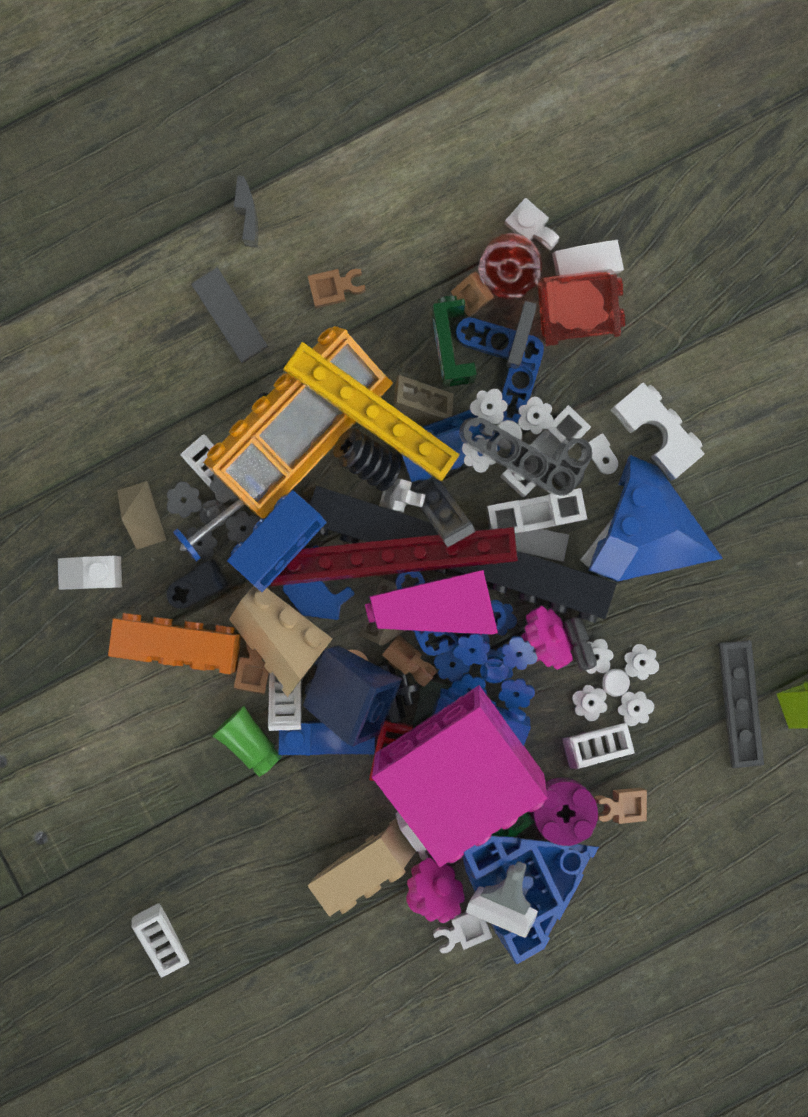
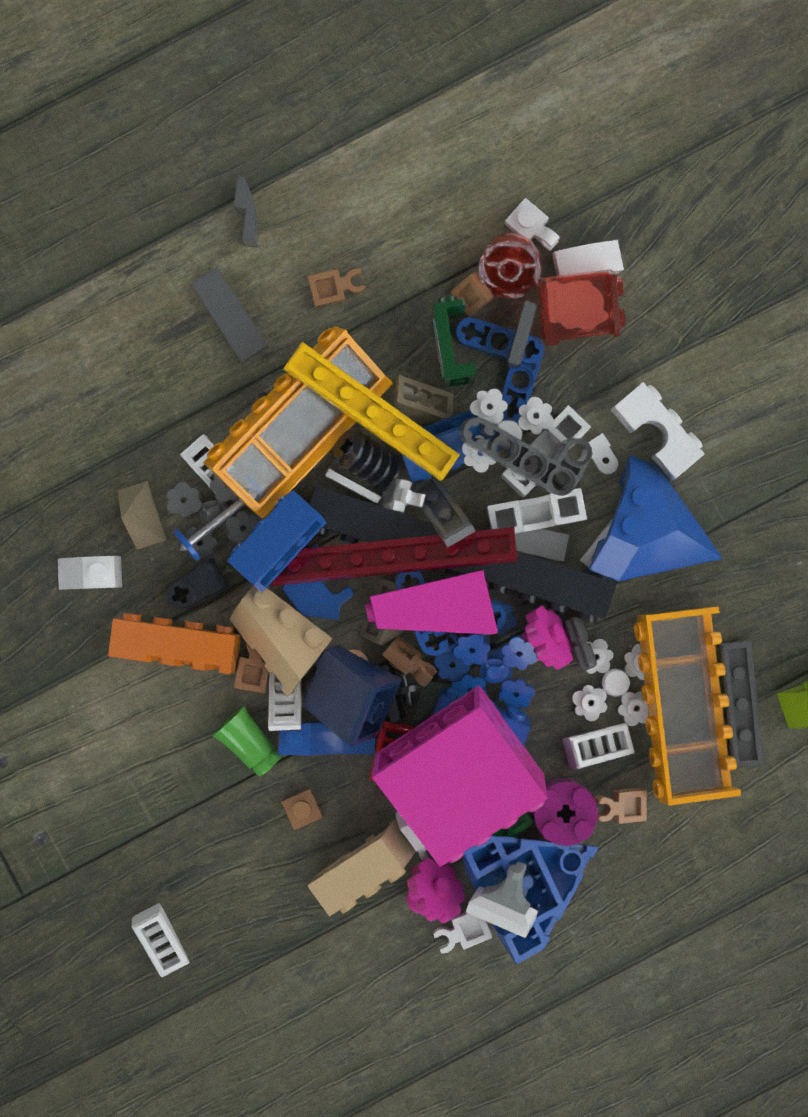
(302, 808): none -> medium nougat plate
(353, 486): none -> white piece
(685, 706): none -> window

